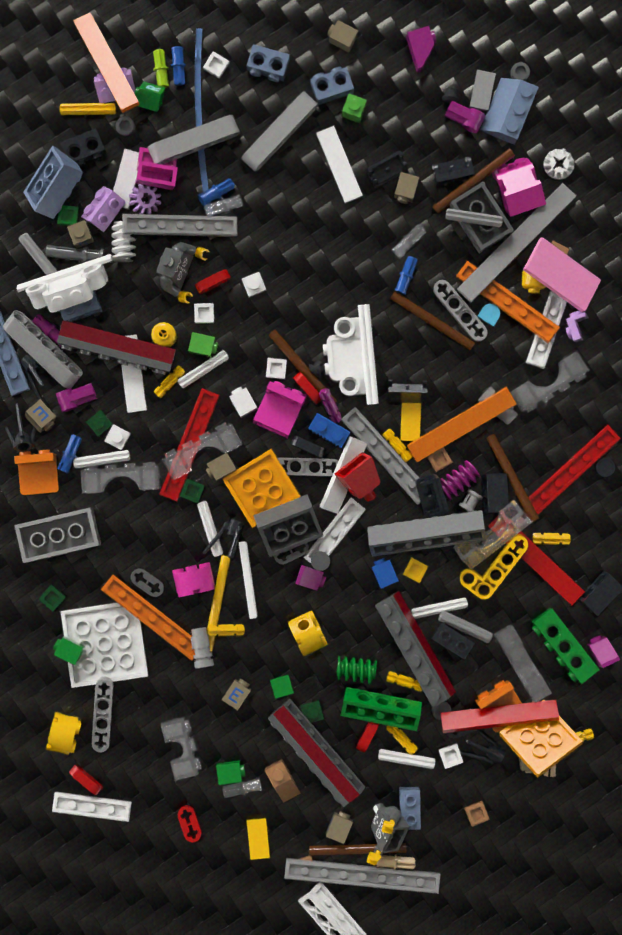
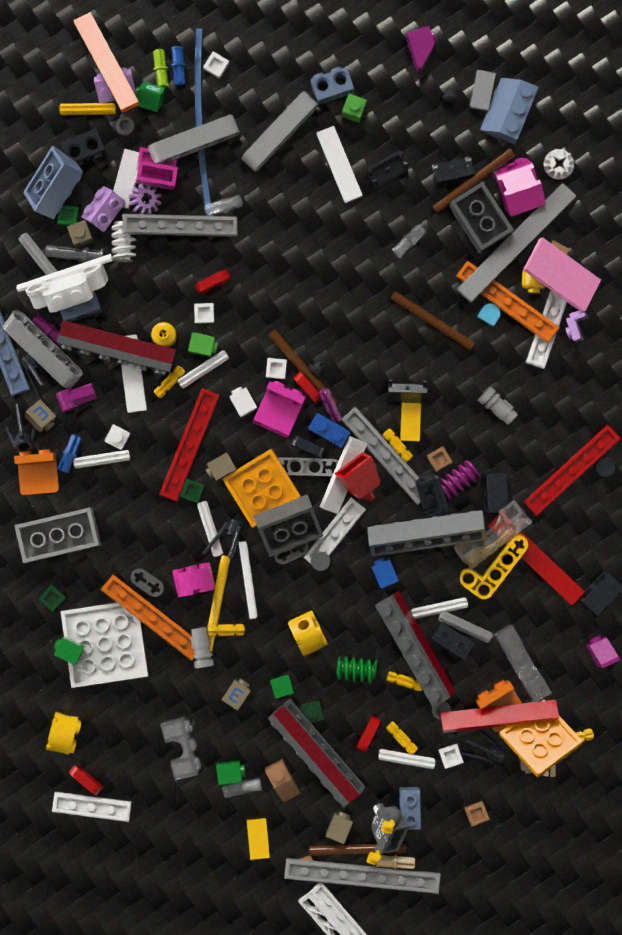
(96, 480): clear arch -> none
(99, 423): dark green plate -> none
(102, 714): light grey beam -> none
(174, 268): dark grey torso -> none
(193, 821): red beam -> none
(216, 191): blue axle -> none
(223, 439): clear arch -> none
(254, 284): white plate -> none
(270, 58): sand blue brick -> none
(310, 578): magenta slope -> none
(342, 35): dark tan brick -> none
(352, 356): white brick -> none
(381, 709): green brick -> none
(406, 188): dark tan brick -> none
(406, 275): blue axle -> none
(415, 570): yellow tile -> none
(461, 424): orange tile -> none
(463, 308): light grey beam -> none
(470, 119): magenta piece -> none
(470, 501): light grey bush -> none
(473, 217): light grey axle -> none
(512, 477): reddish brown piece -> none
(520, 71): dark grey tile -> none
(551, 538): yellow axle -> none
(570, 369): clear arch -> none
(586, 668): green brick -> none

